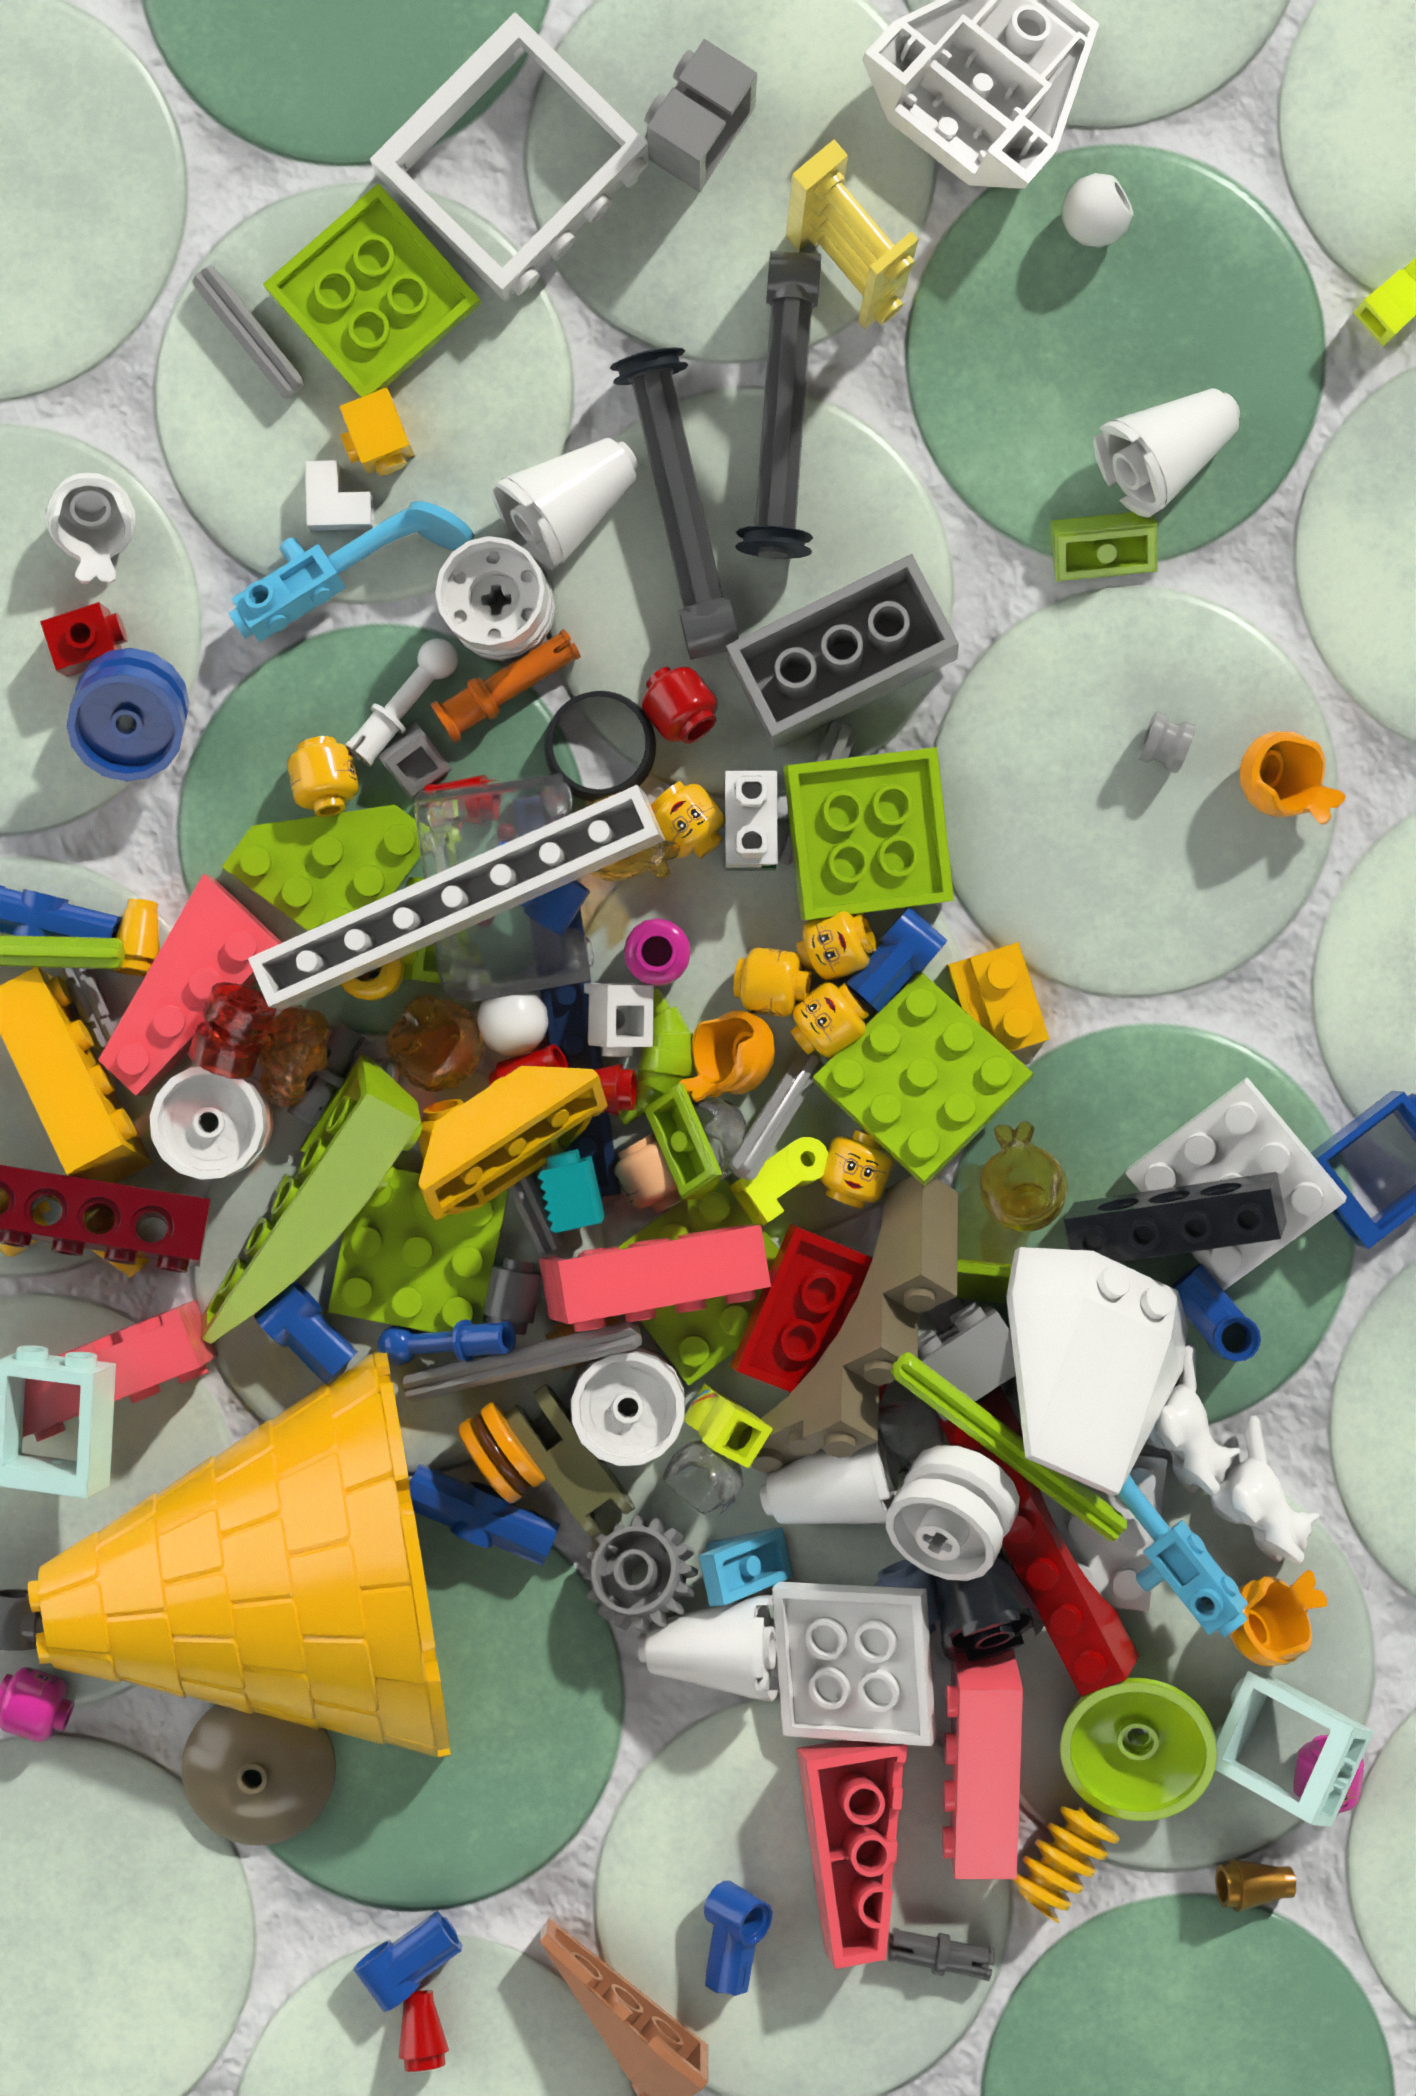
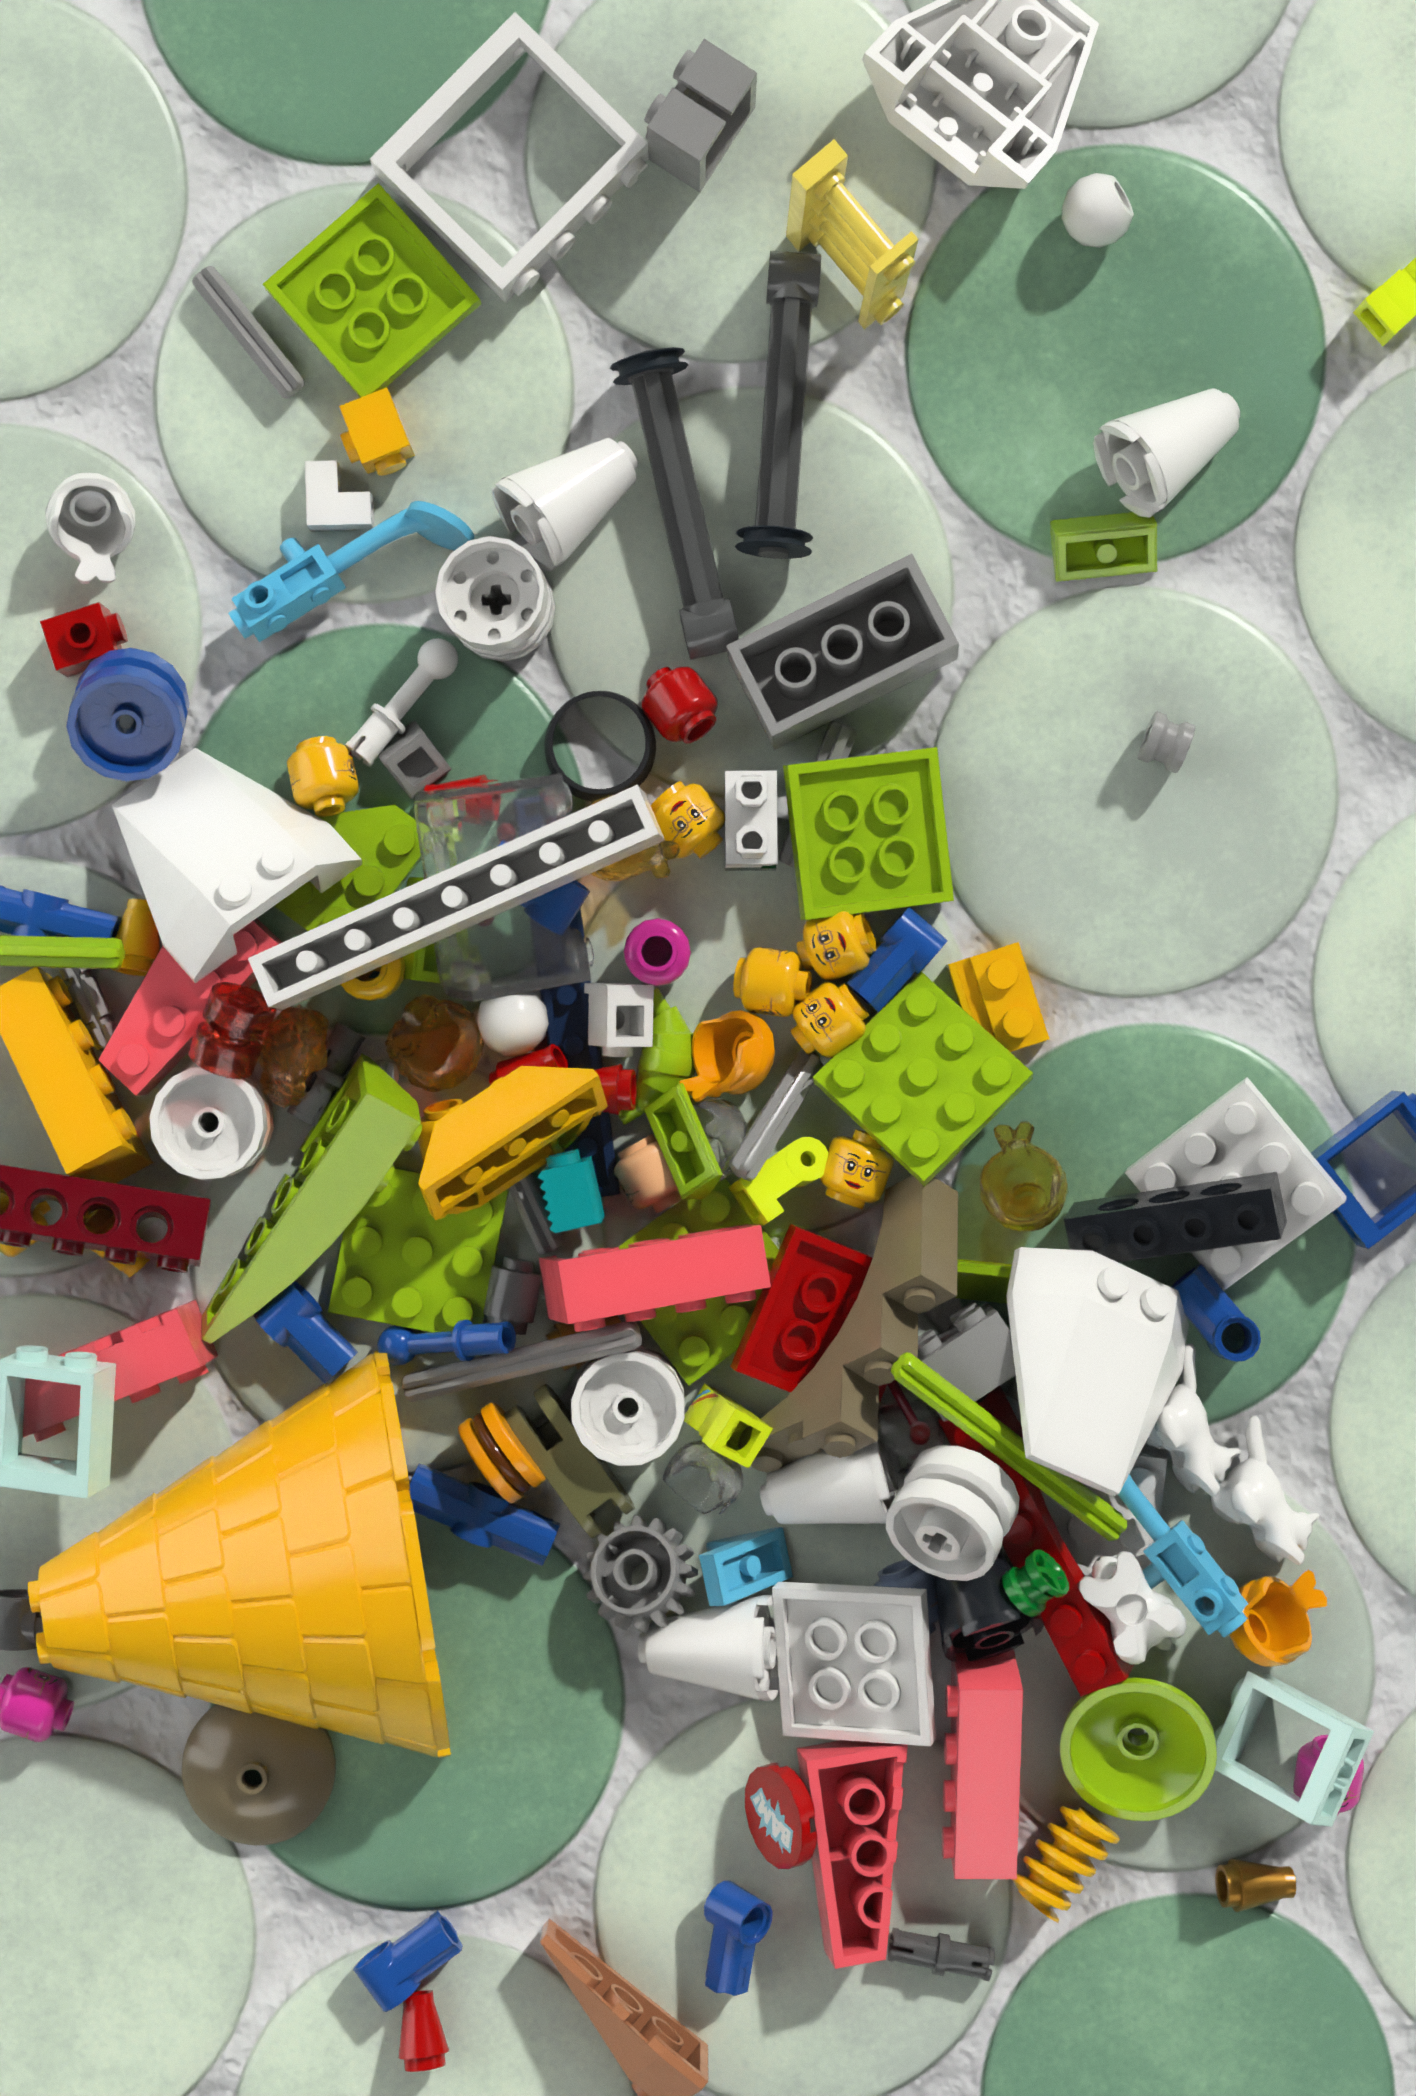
(220, 855): none -> white wedge
(484, 697): orange pin -> none
(779, 1815): none -> tile
(919, 1430): none -> dark red hinge
(1035, 1583): none -> green wheel
(1135, 1612): none -> white animal
(1285, 777): light orange hat -> none

